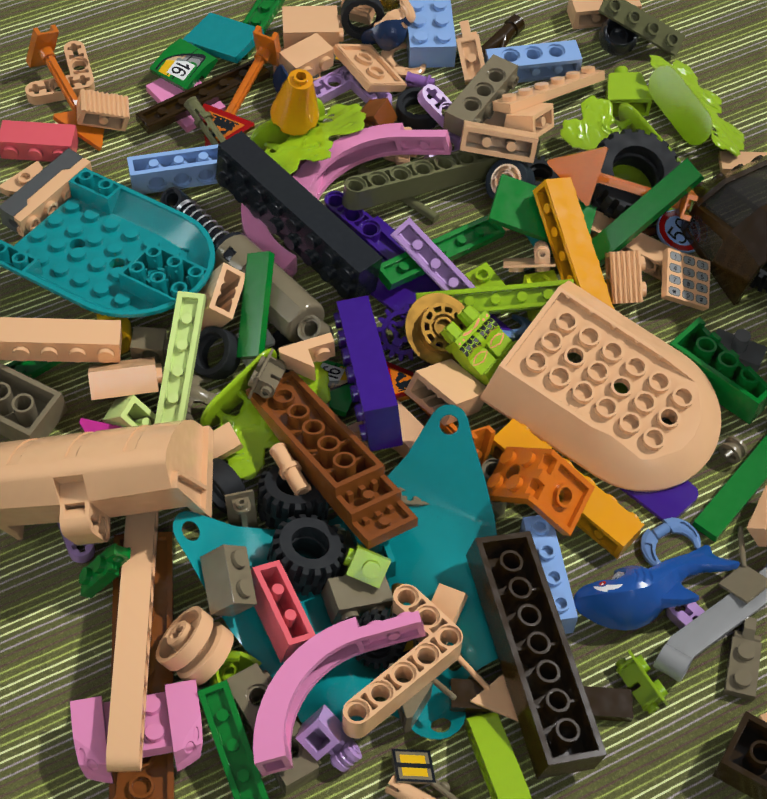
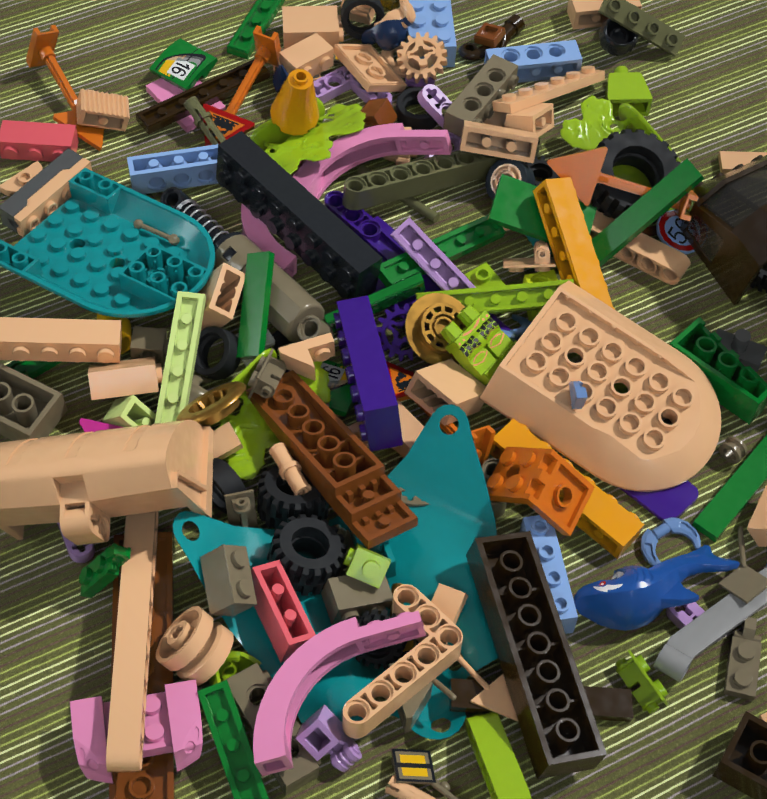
(76, 77): light nougat beam -> none
(173, 239): none -> dark tan hinge
(214, 404): none -> pearl gold wheel
(222, 37): teal tile -> none
(388, 296): none -> green tile
(433, 54): none -> light nougat gear
(469, 52): light nougat hinge -> none
(489, 35): none -> dark orange tile
(578, 394): none -> medium blue tile
(625, 276): light nougat brick -> none
(685, 279): tile -> none
(691, 107): lime plant -> none

